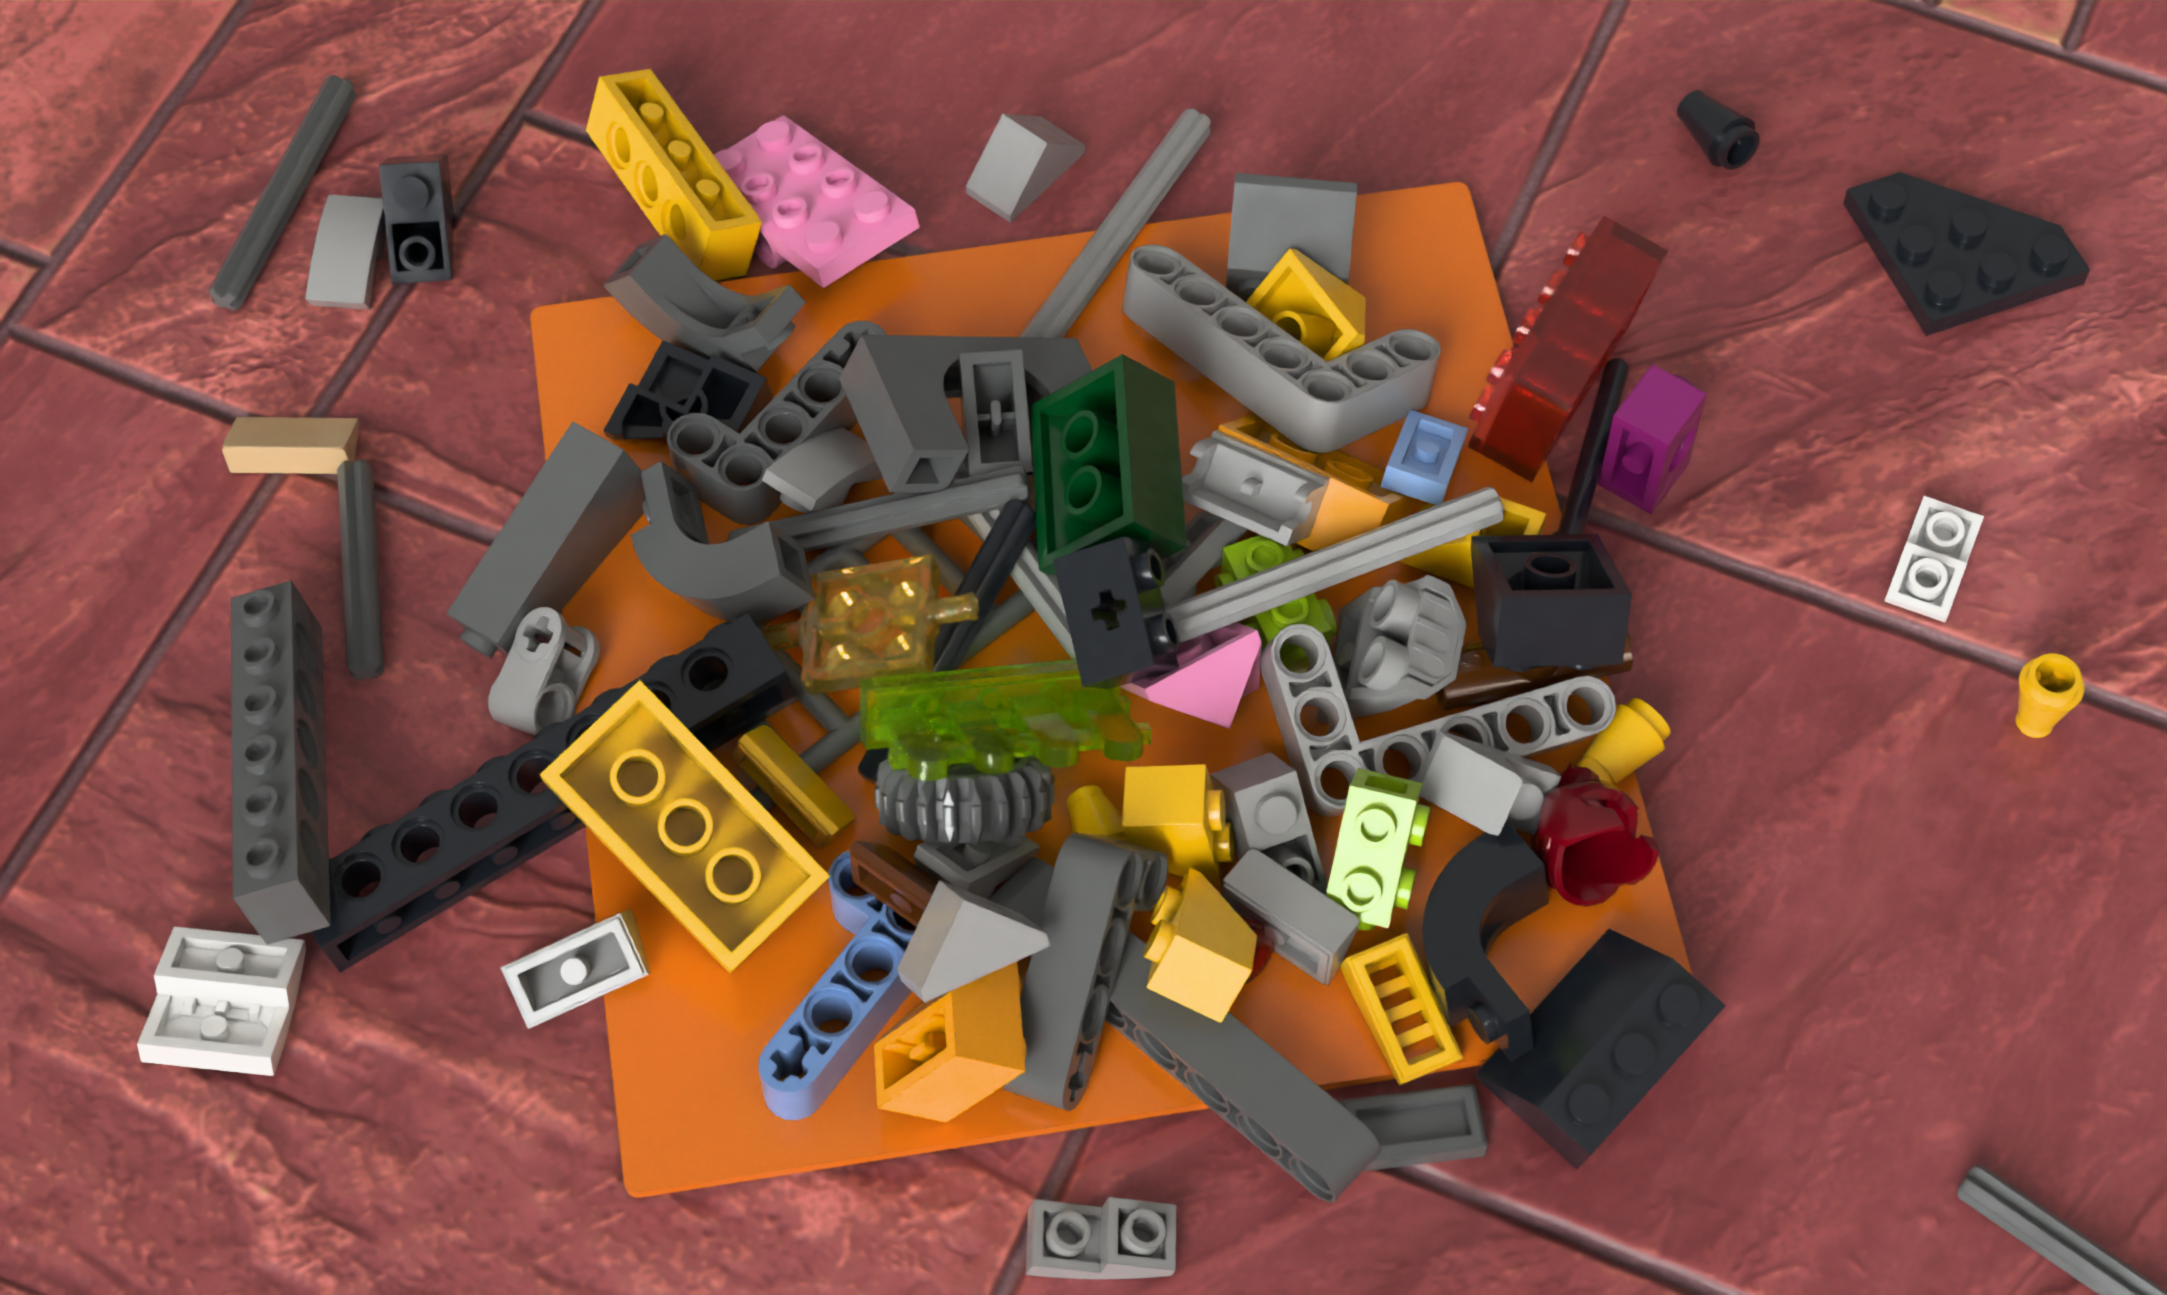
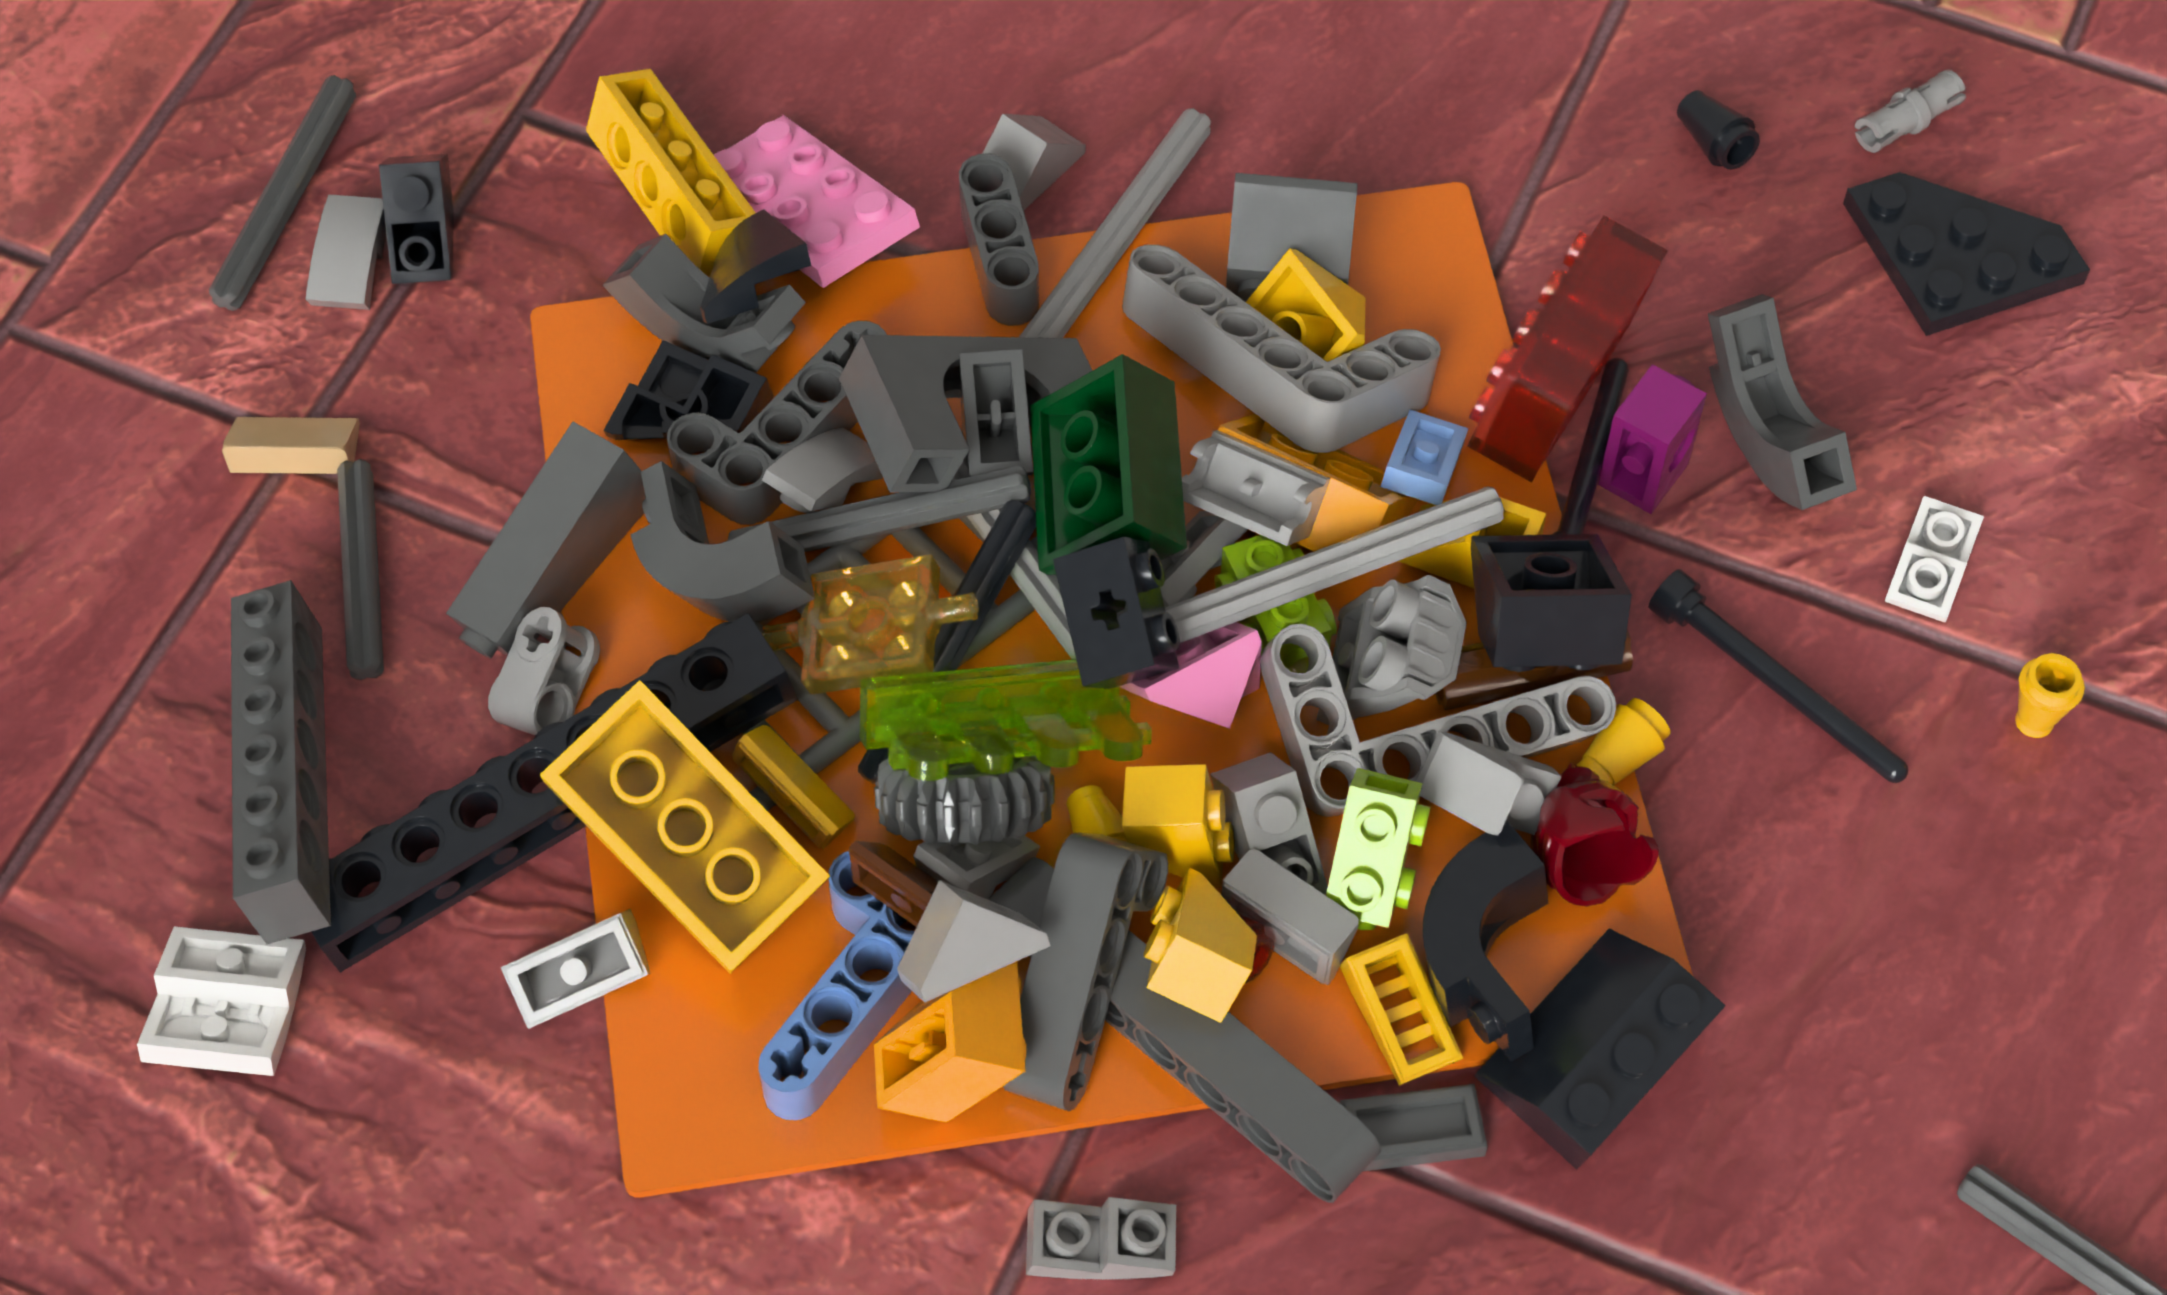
(749, 255): none -> black slope
(999, 239): none -> dark grey beam
(1681, 602): none -> black piece
(1769, 420): none -> dark grey arch
(1910, 111): none -> light grey pin

